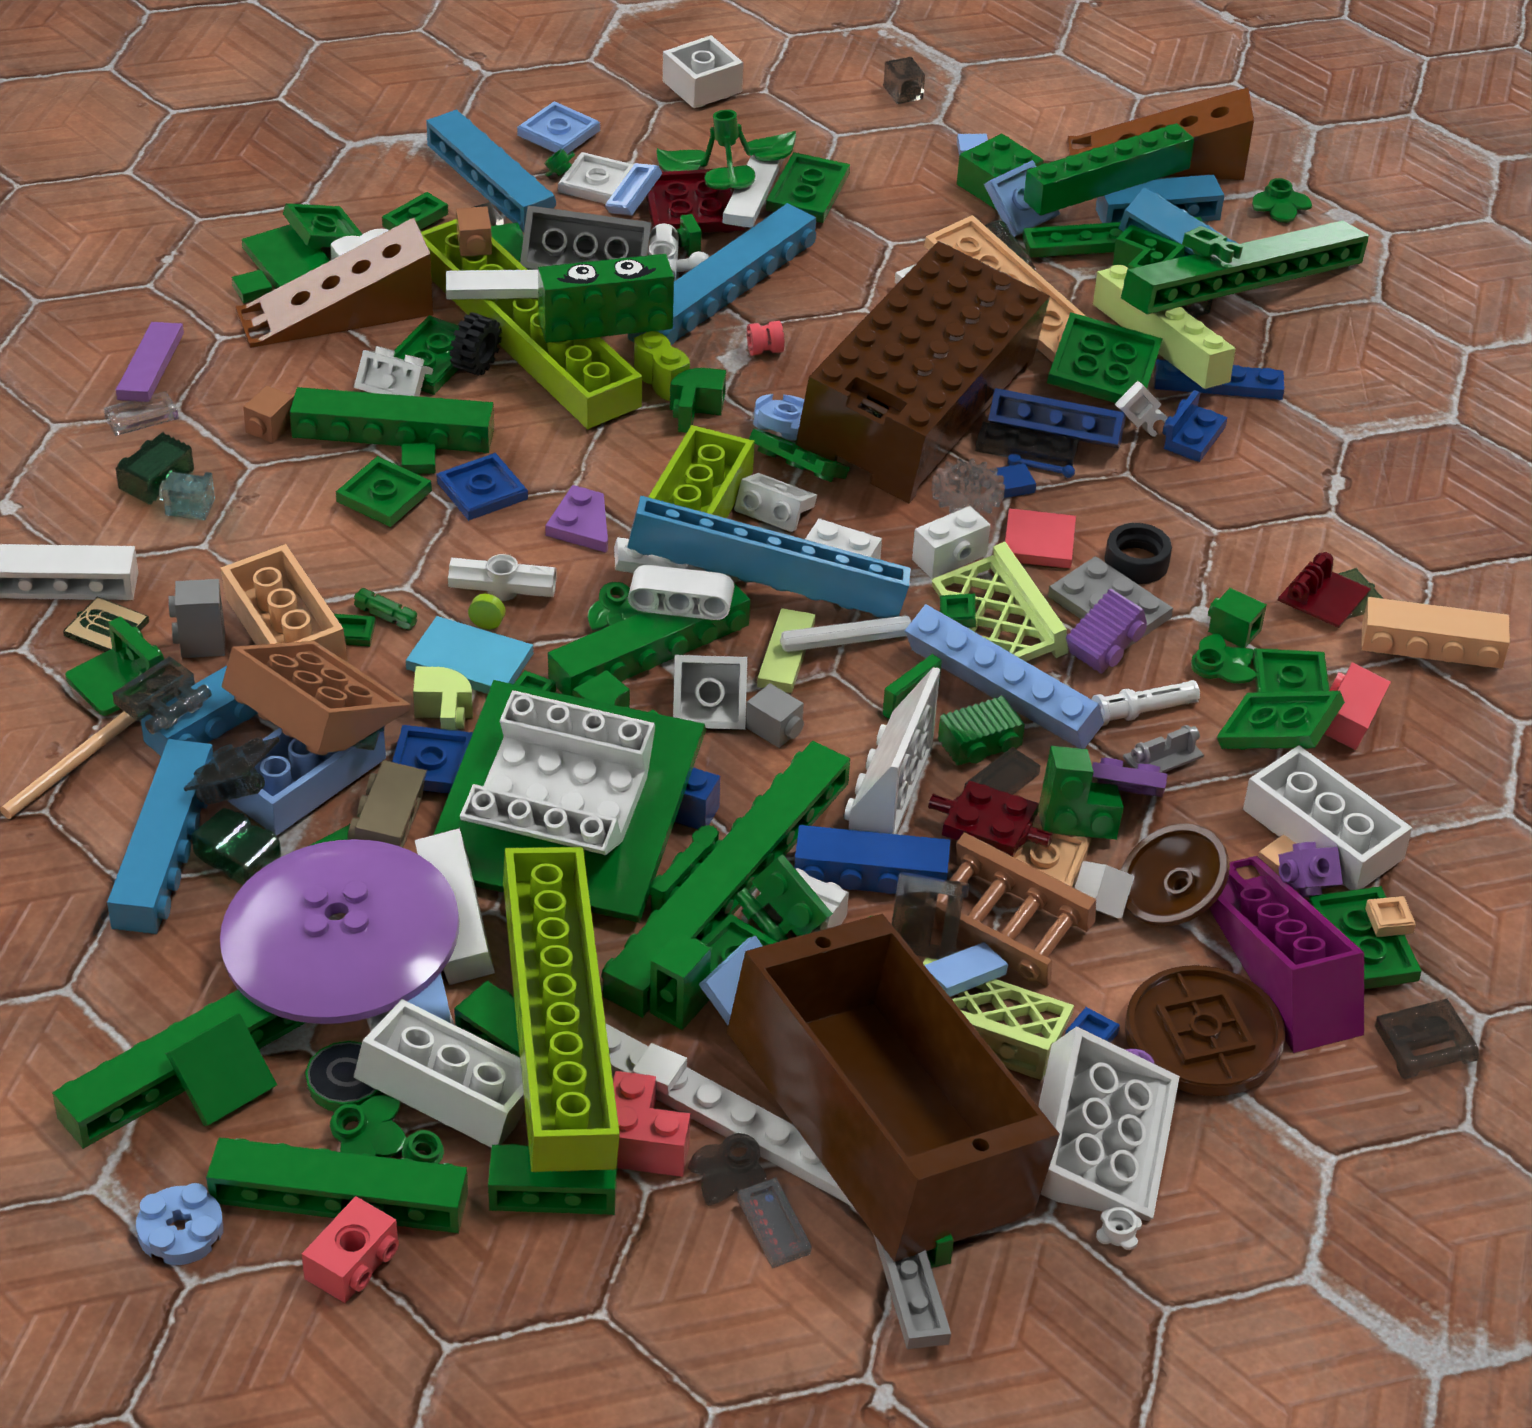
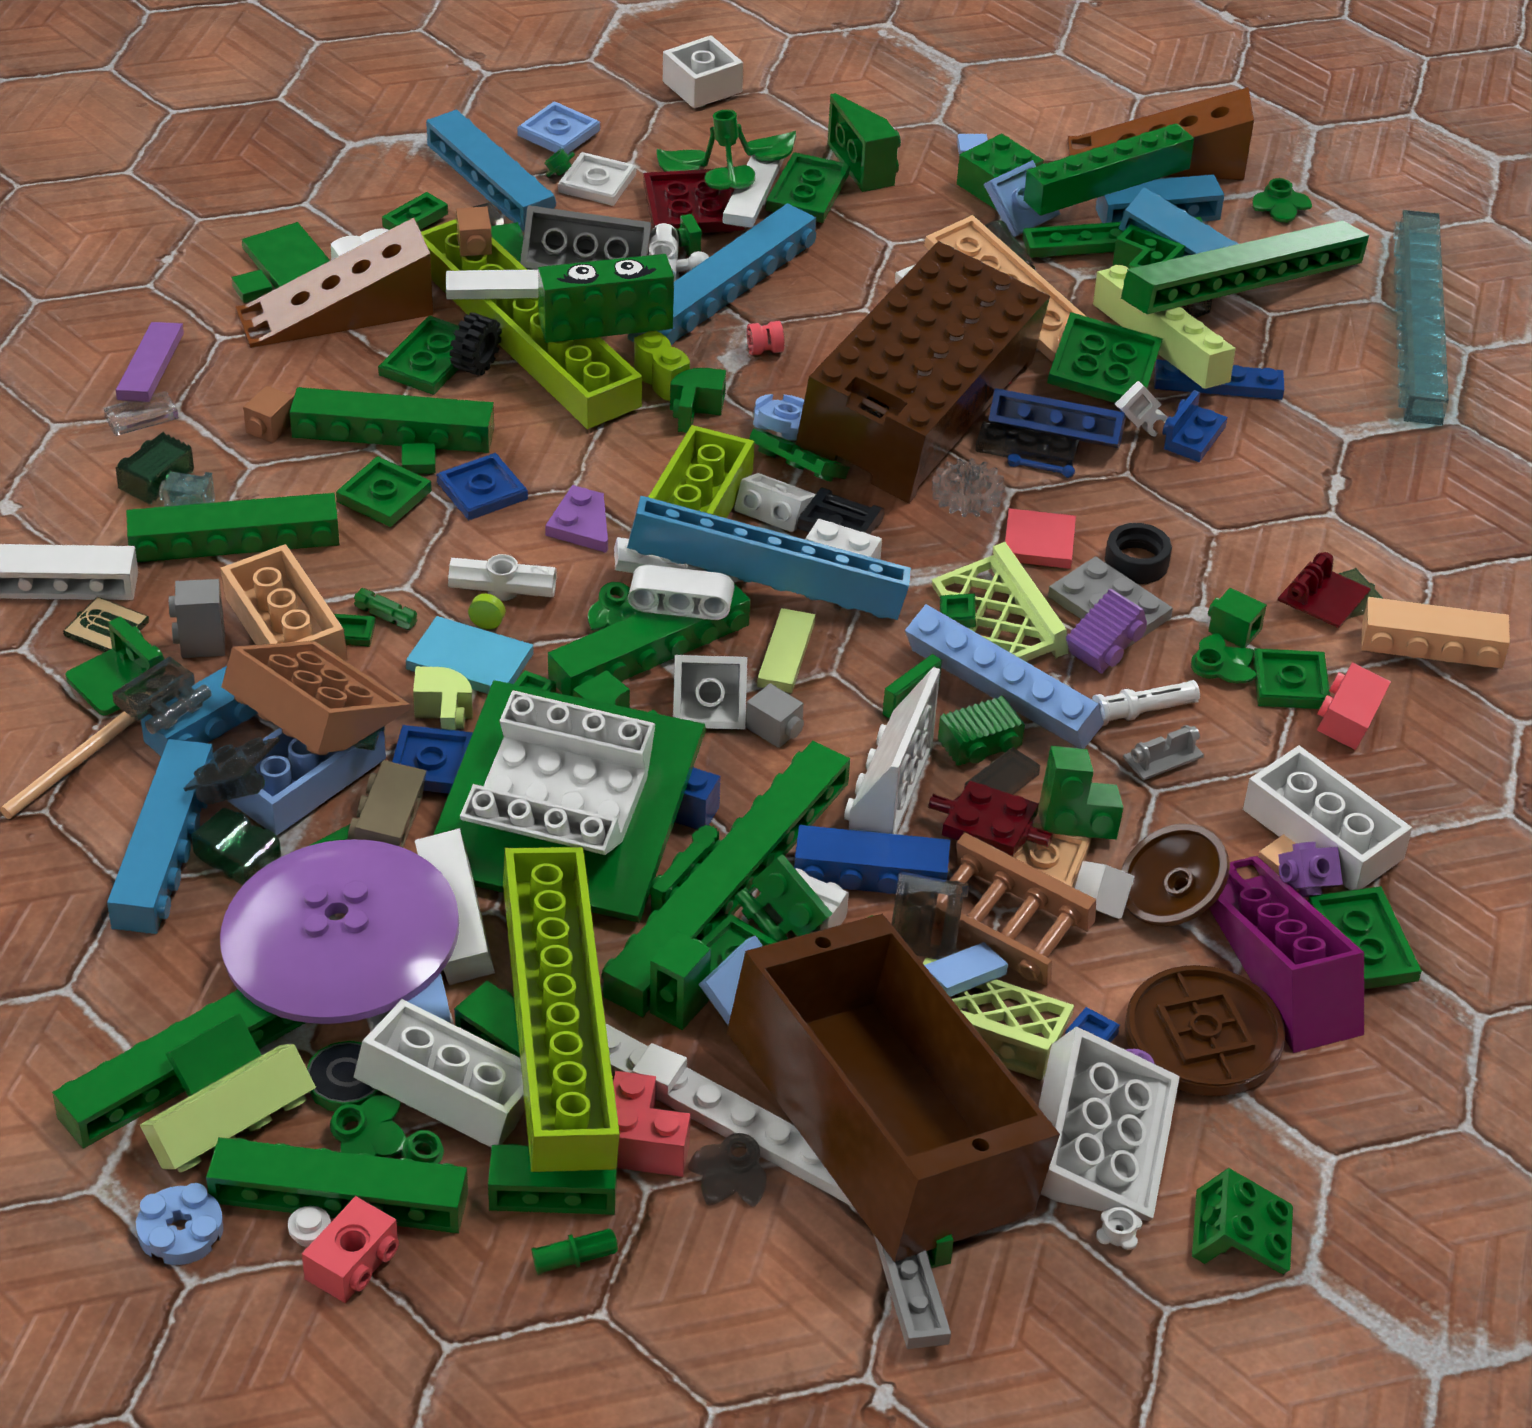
(228, 1106): none -> yellowish green brick
(233, 527): none -> green brick
(307, 1224): none -> white plate
(319, 223): green plate -> none
(386, 374): white bracket -> none
(574, 1251): none -> green axle
(633, 189): light blue tile -> none
(774, 1222): clear tile -> none
(841, 512): none -> black plate
(844, 633): white axle -> none
(864, 143): none -> green slope
(904, 80): clear smoke brick -> none
(951, 542): white brick -> none
(1017, 480): blue tile -> none
(1144, 780): medium lavender plate -> none
(1207, 242): green plate -> none
(1245, 1216): none -> green bracket
(1280, 720): green plate -> none
(1390, 916): light nougat tile -> none
(1420, 318): none -> clear light blue brick
(1425, 1027): clear smoke plate -> none

